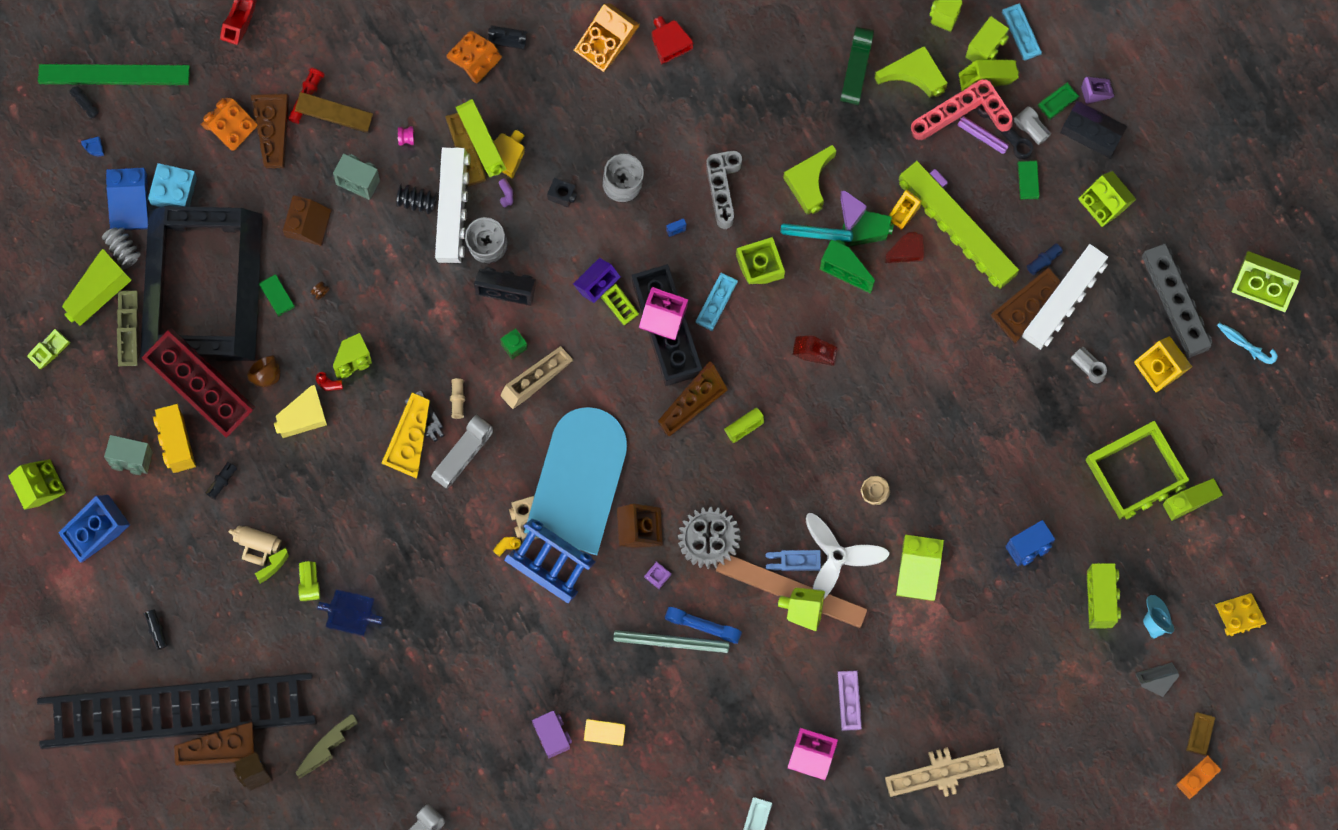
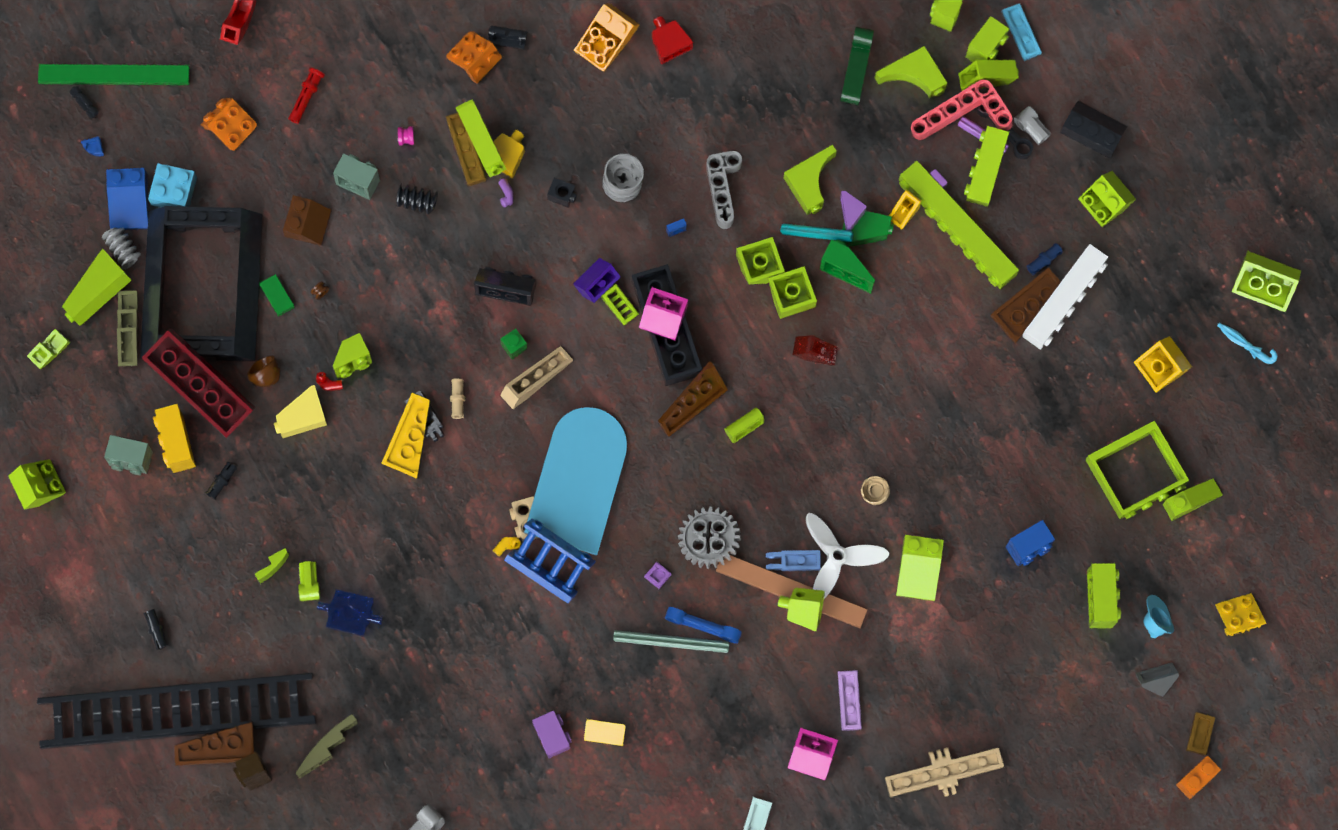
(94, 527): blue slope -> none
(256, 540): tan piece -> none
(271, 120): reddish brown wing -> none
(333, 112): pearl gold tile -> none
(451, 205): white brick -> none
(463, 452): light grey beam -> none
(479, 232): light grey wheel -> none
(639, 526): reddish brown slope -> none
(716, 301): medium azure tile -> none
(792, 292): none -> lime slope
(907, 249): clear red slope -> none
(987, 166): none -> lime brick
(1028, 180): green tile -> none
(1058, 101): green tile -> none
(1088, 364): light grey piece -> none
(1096, 89): medium lavender slope -> none
(1191, 345): dark grey brick -> none

